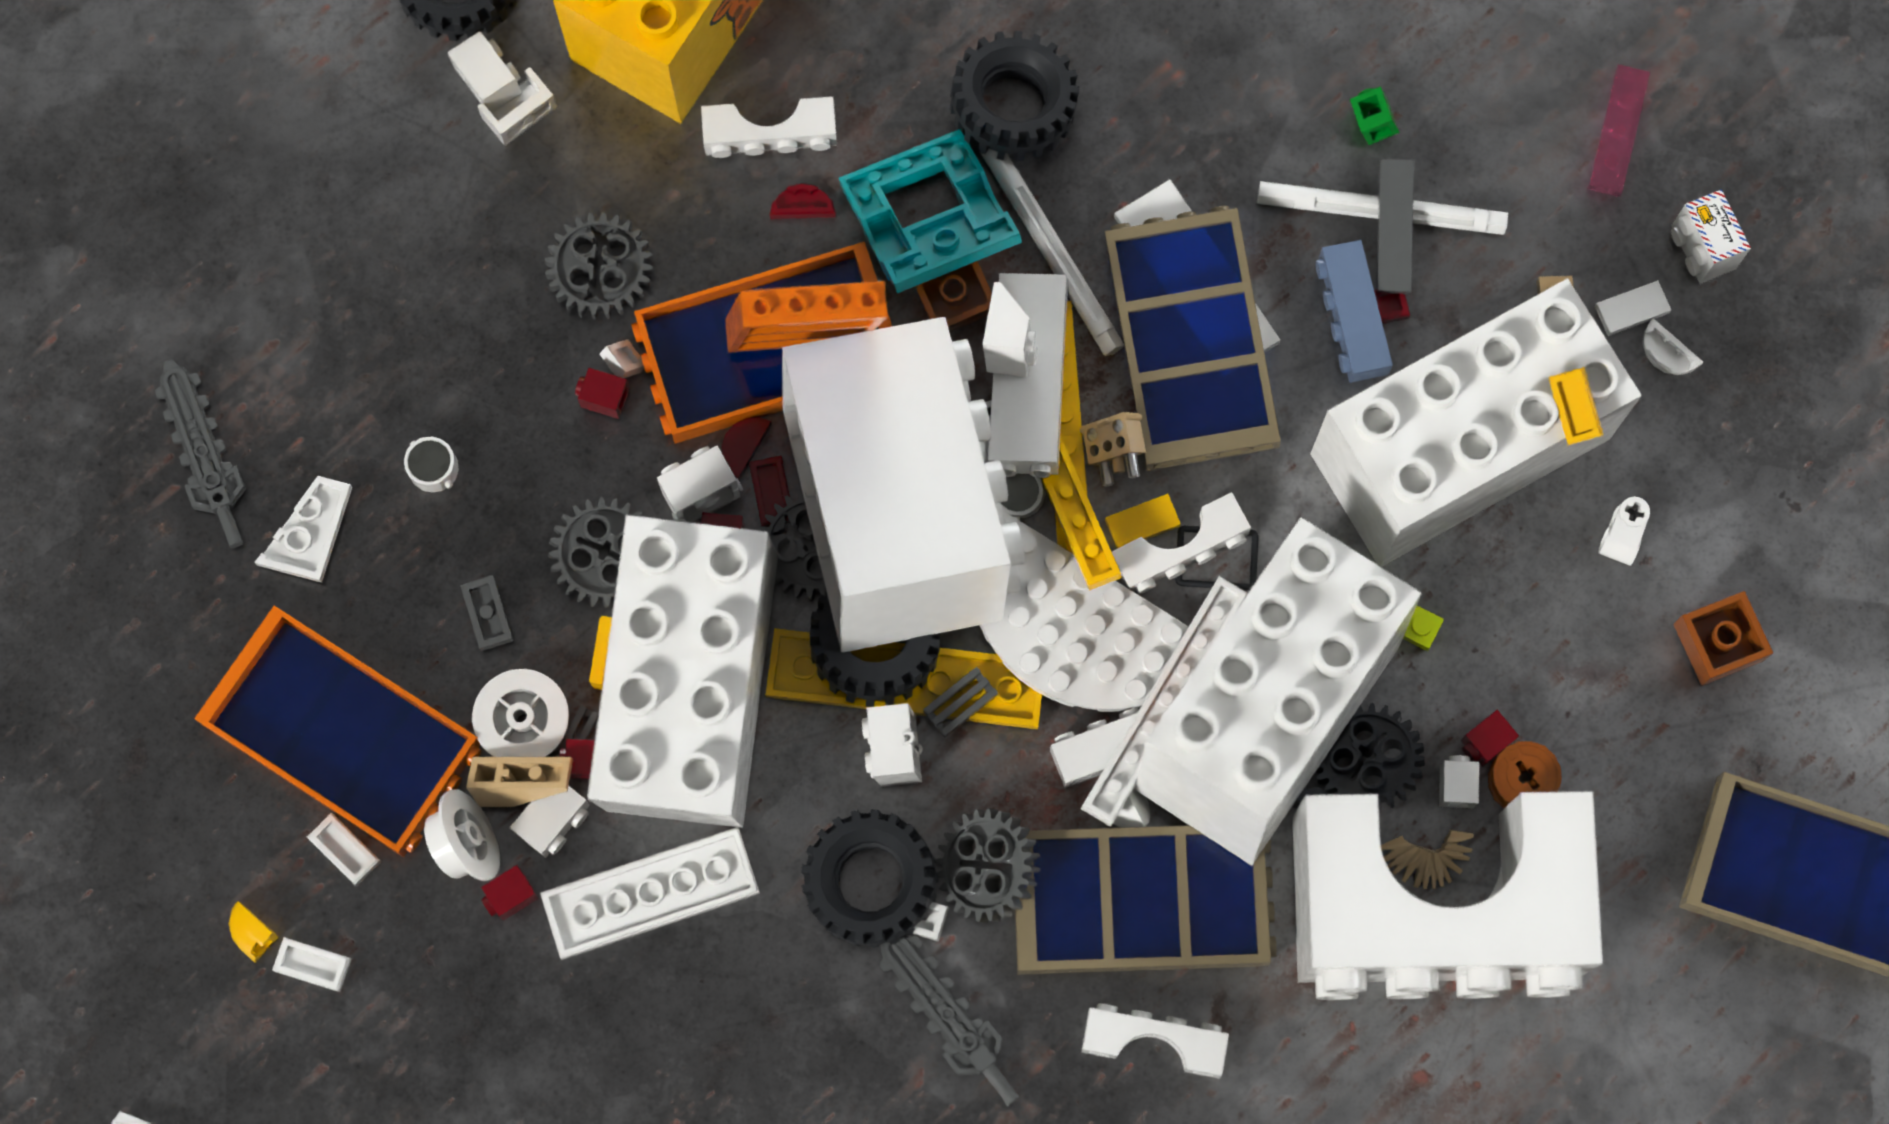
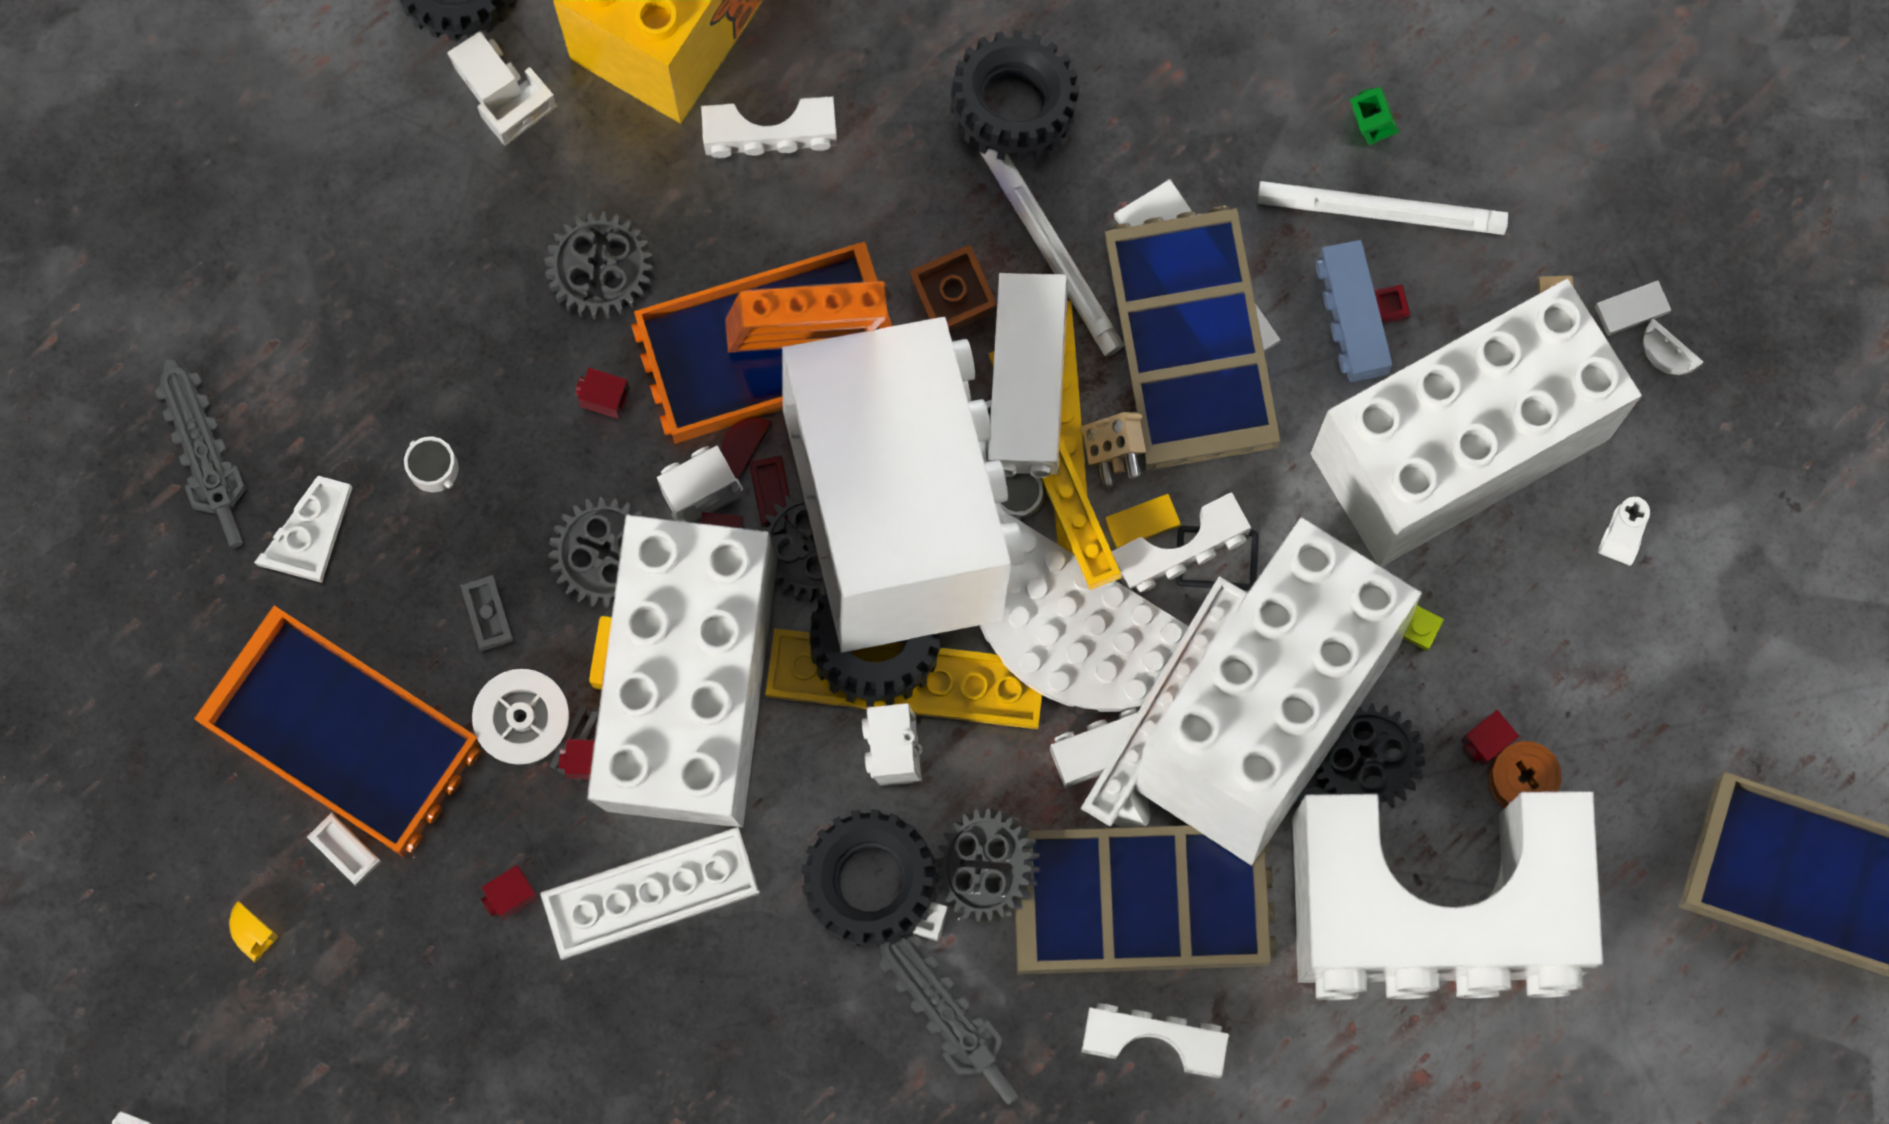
(311, 964): white tile -> none
(462, 838): white piece -> none
(517, 779): tan slope -> none
(549, 819): white brick -> none
(622, 359): white plate -> none
(802, 202): dark red tile -> none
(941, 241): teal piece -> none
(952, 691): dark grey tile -> none
(1008, 336): white slope -> none
(1395, 226): dark grey tile -> none
(1427, 862): tan hair -> none
(1459, 782): white brick -> none
(1576, 406): yellow tile -> none
(1619, 130): clear pink tile -> none
(1710, 237): white brick -> none
(1723, 638): dark orange brick -> none

